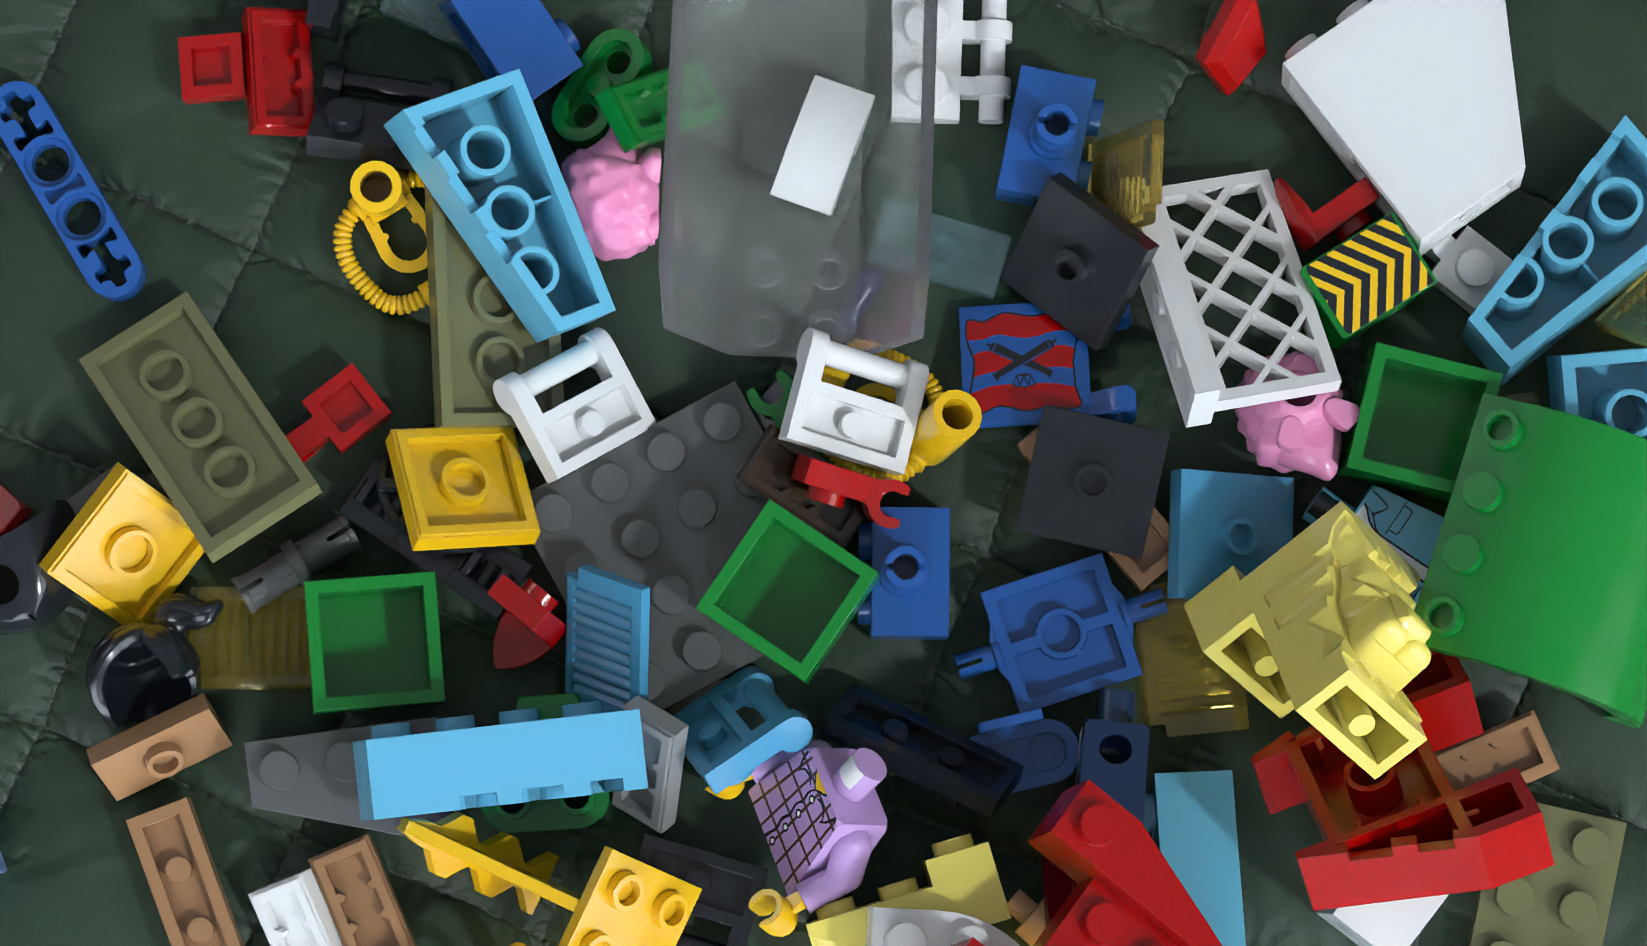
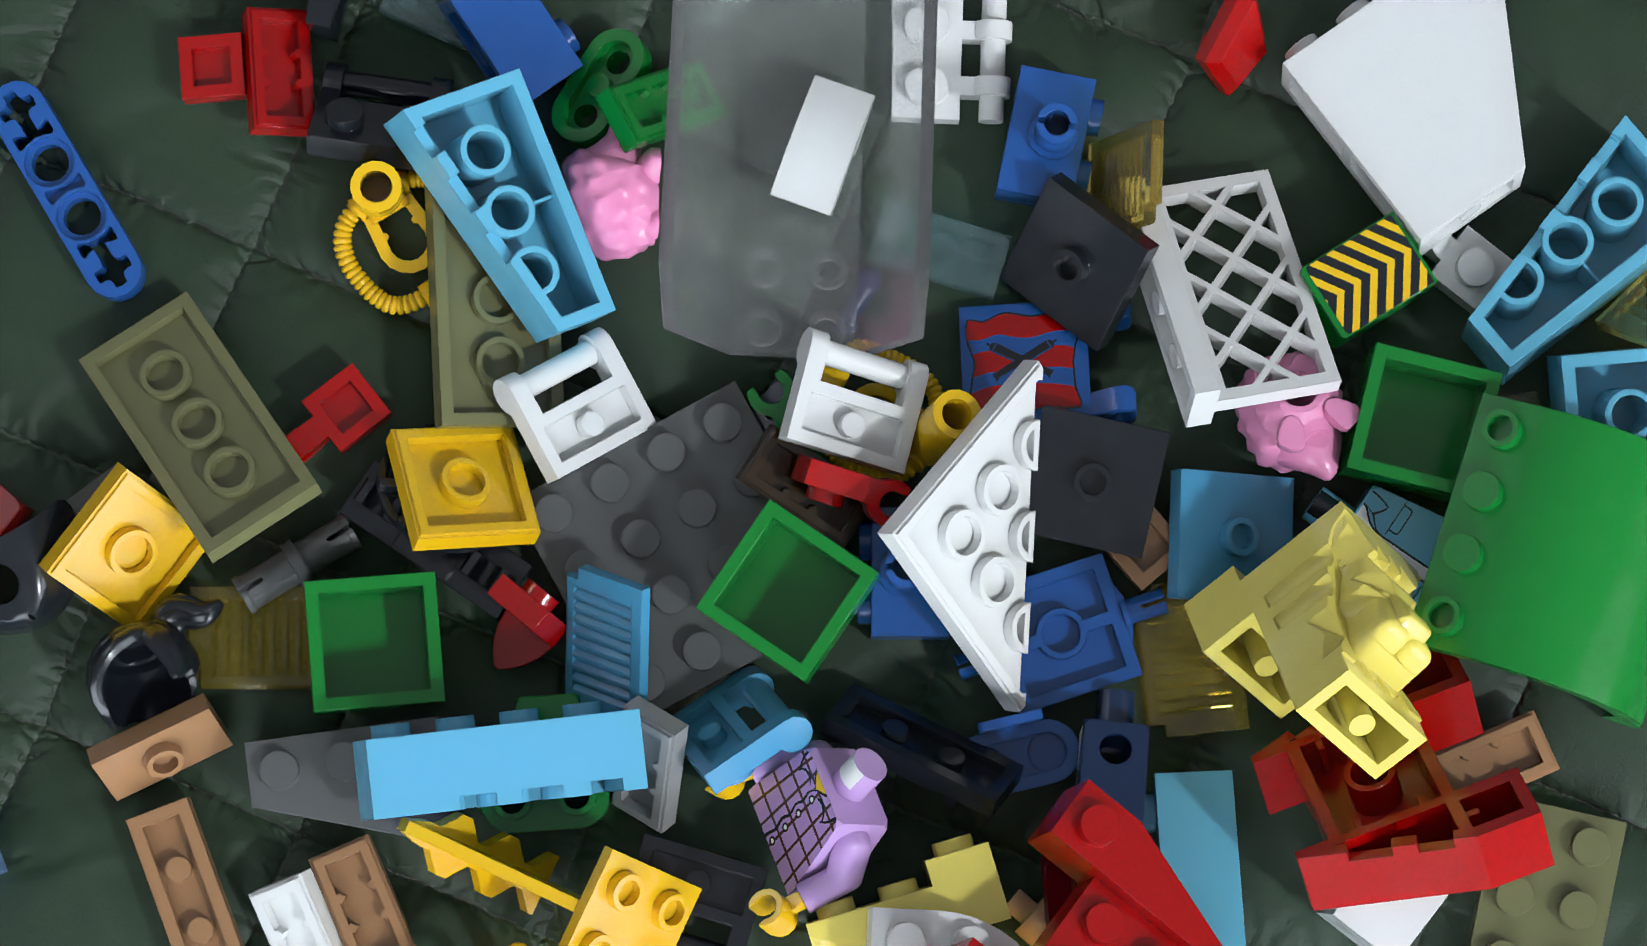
(972, 532): none -> white tile
(1340, 216): red plate -> none

